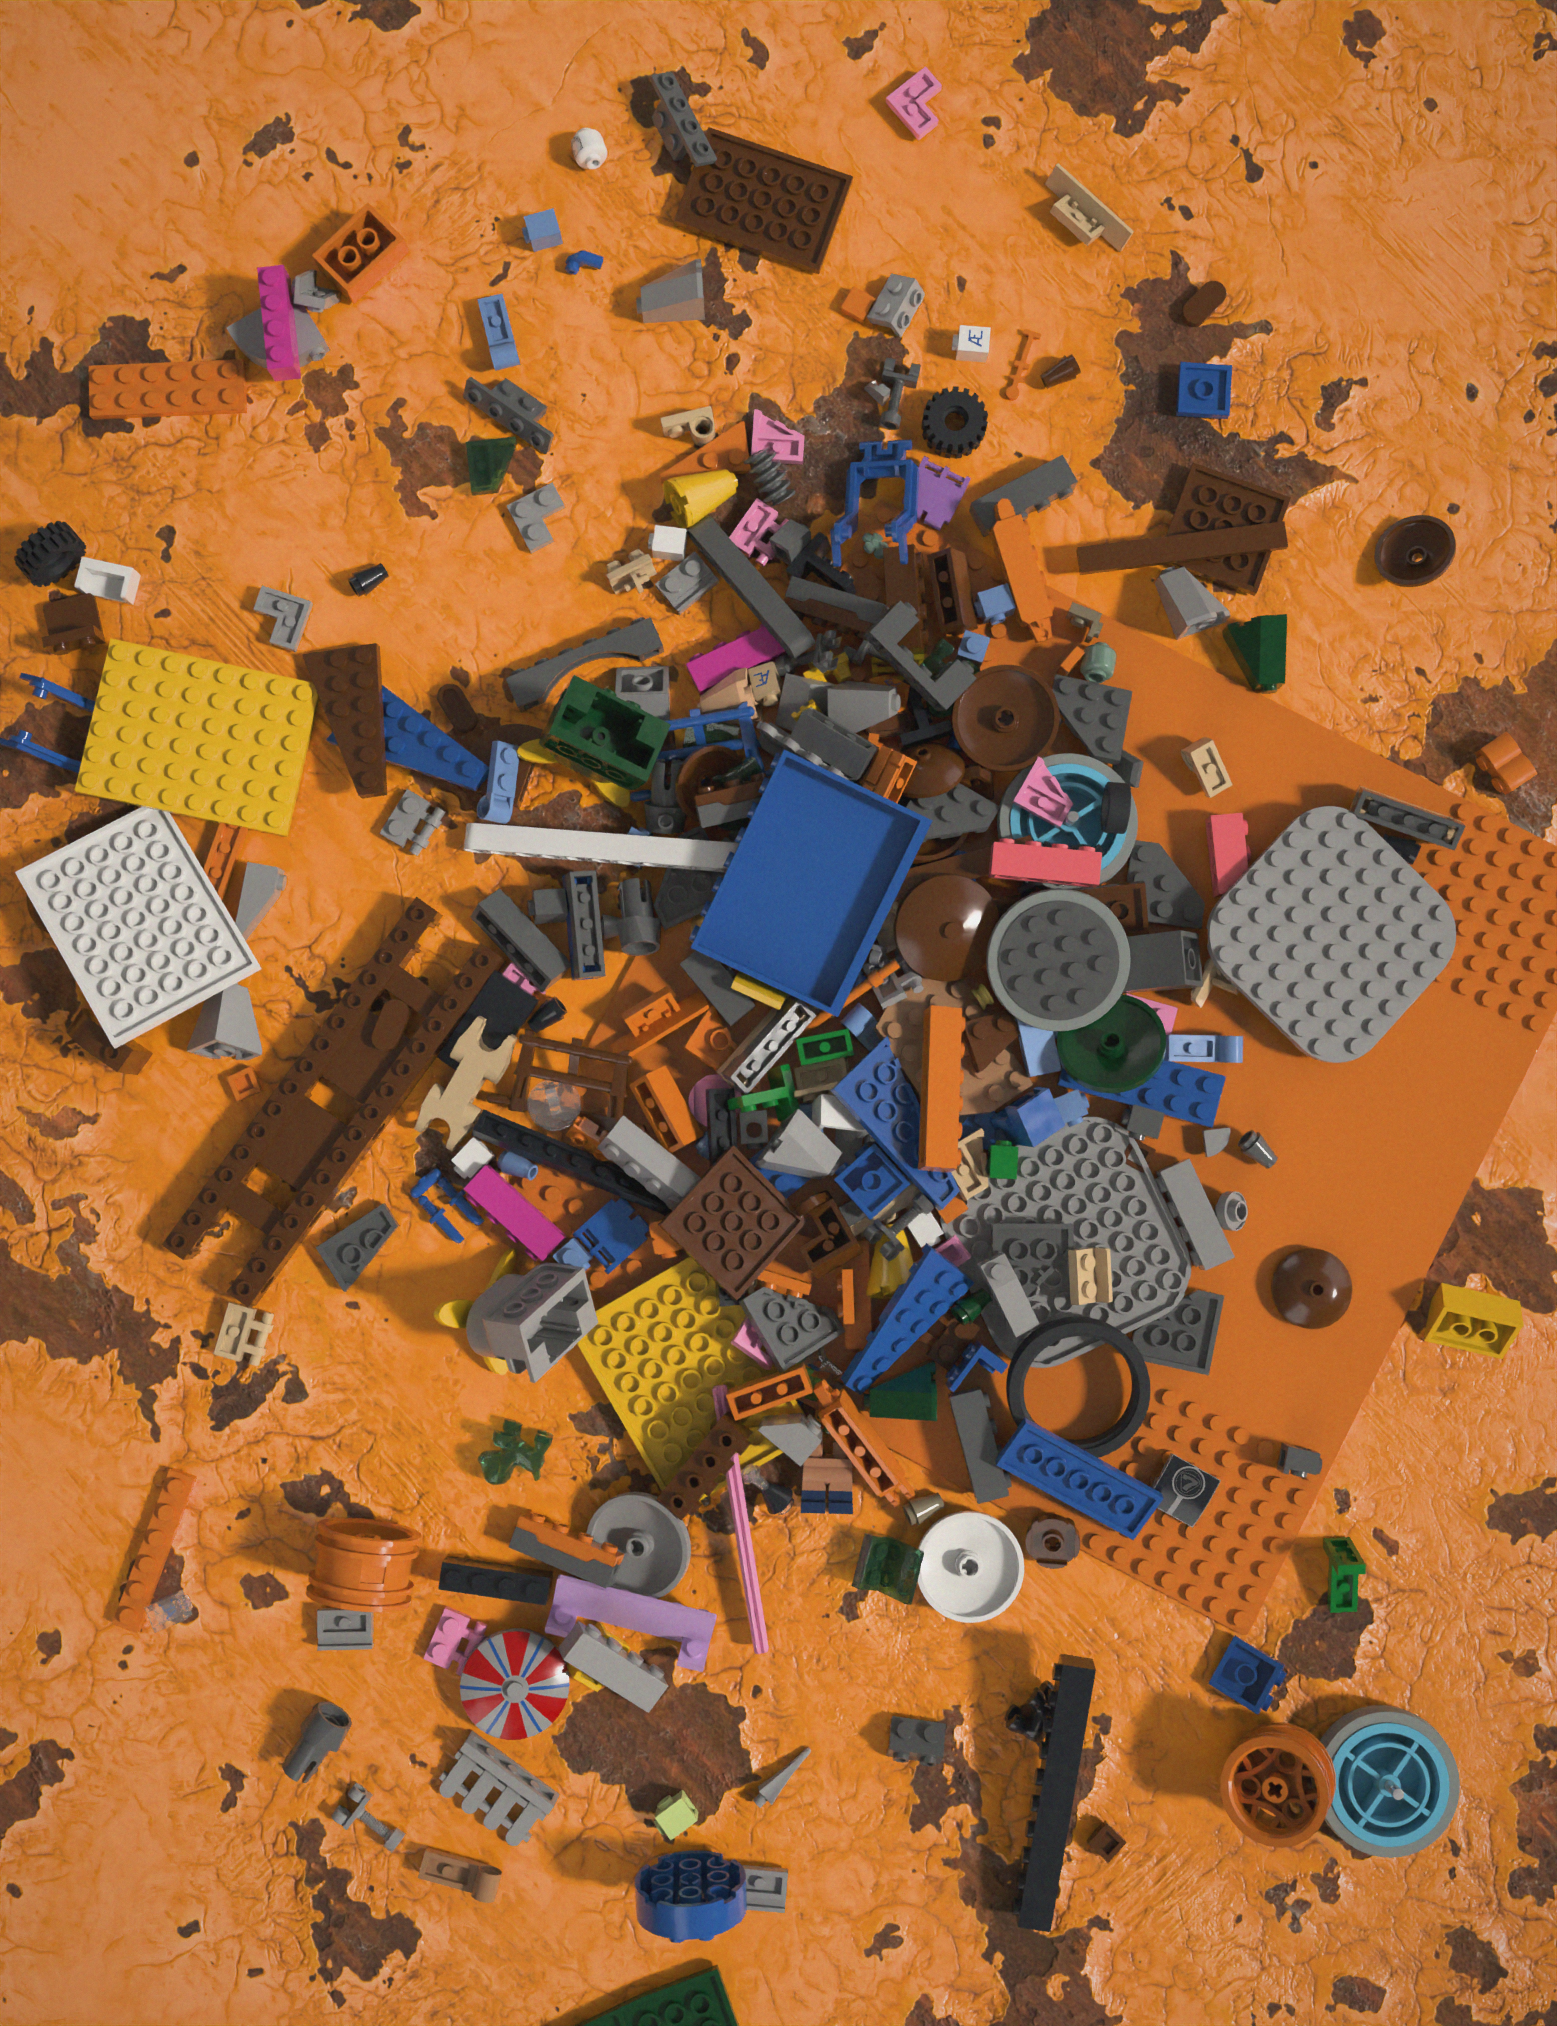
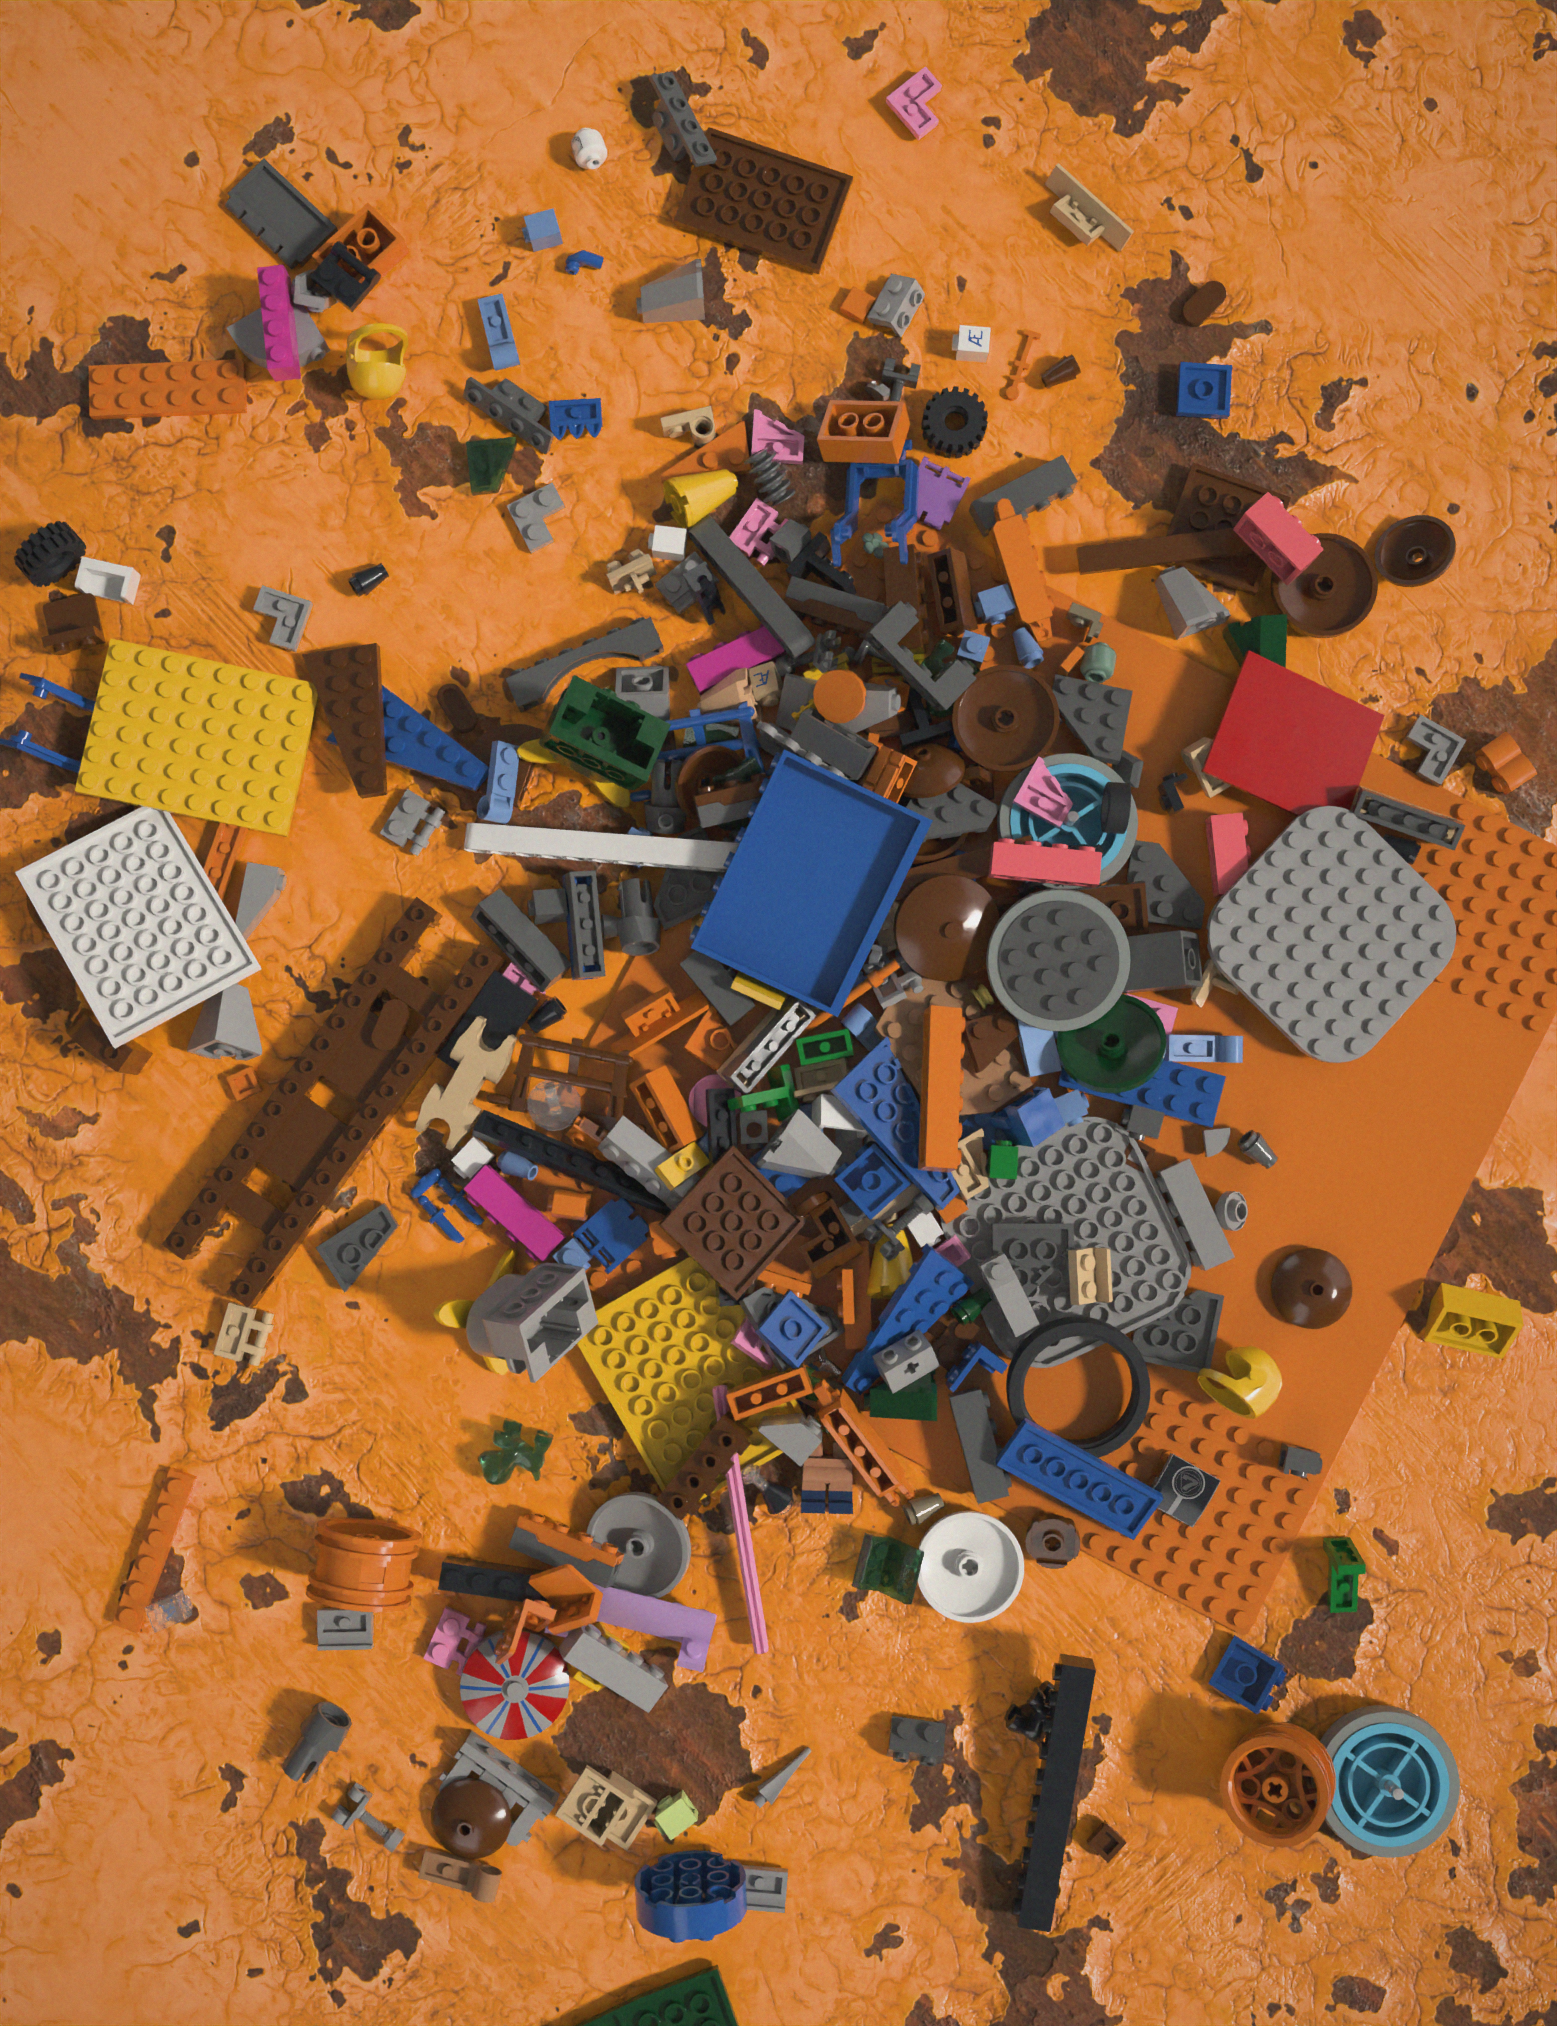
(279, 215): none -> dark grey hinge
(339, 282): none -> black plate
(380, 372): none -> yellow piece
(477, 1806): none -> reddish brown dish
(529, 1615): none -> orange bracket
(569, 1205): none -> orange brick
(570, 1594): none -> orange bracket
(575, 416): none -> blue plate
(606, 1808): none -> tan bracket
(682, 1166): none -> yellow plate
(704, 591): none -> black hinge
(792, 1329): none -> blue plate
(839, 696): none -> orange tile
(863, 431): none -> orange brick
(906, 1361): none -> light grey brick
(1027, 649): none -> medium blue cone
(1169, 798): none -> black bracket
(1254, 1382): none -> yellow piece
(1278, 538): none -> coral brick
(1291, 739): none -> red piece
(1331, 592): none -> reddish brown dish
(1441, 748): none -> light grey plate

